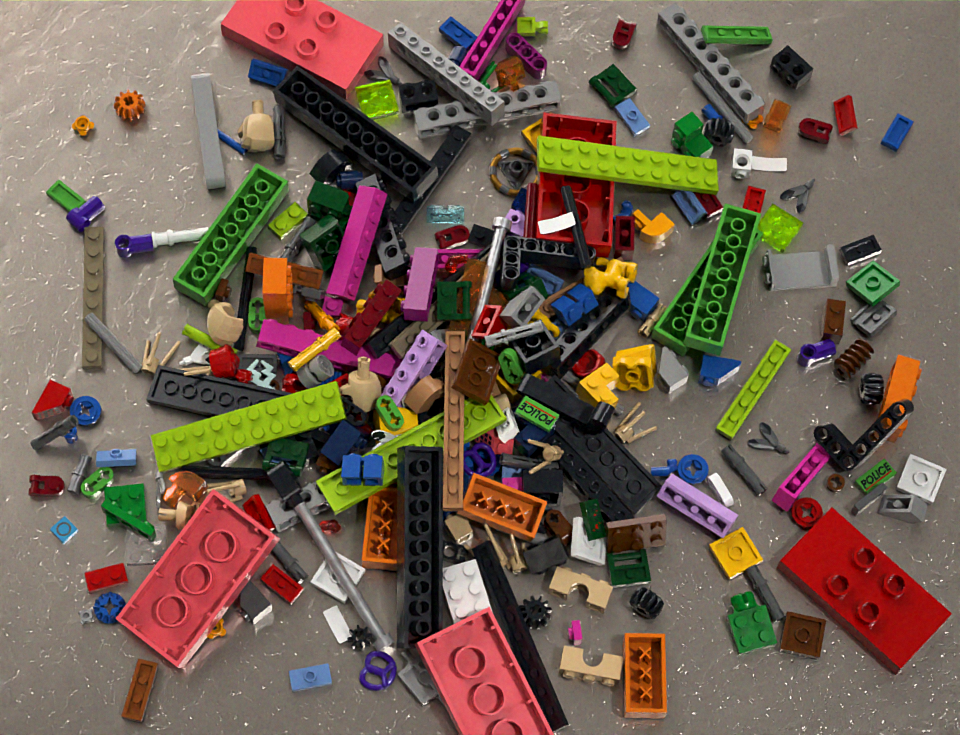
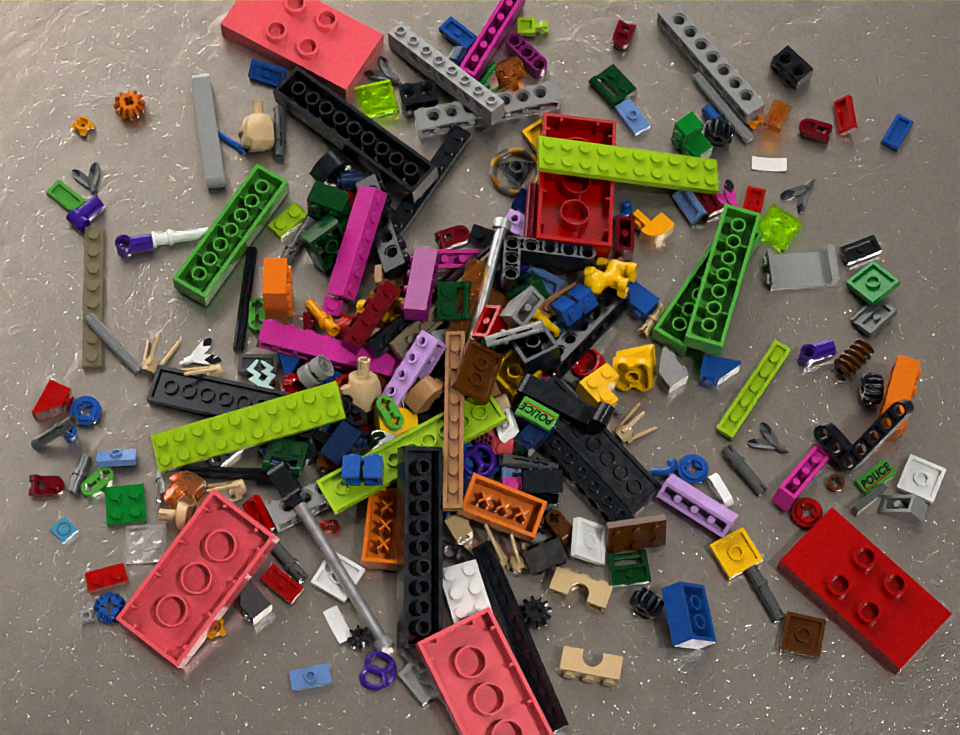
(88, 181): none -> dark grey piece
(129, 519): green plate -> none
(139, 690): dark orange plate -> none
(201, 337): lime pin -> none
(222, 324): tan piece -> none
(223, 291): reddish brown plate -> none
(224, 362): red hair -> none
(243, 375): red plate -> none
(301, 274): dark orange plate -> none
(311, 294): dark grey plate -> none
(321, 343): yellow pin -> none
(439, 214): clear light blue hinge -> none
(453, 261): clear red arm -> none
(511, 366): bright green beam -> none
(550, 454): tan plant -> none
(557, 223): white sticker -> none
(575, 633): dark pink plate -> none
(577, 231): black axle -> none
(592, 519): dark green tile -> none
(644, 675): orange brick -> none
(688, 615): none -> blue brick
(729, 197): none -> dark pink piece
(736, 34): bright green tile -> none
(744, 157): white brick -> none
(750, 624): green plate -> none
(833, 320): reddish brown brick -> none

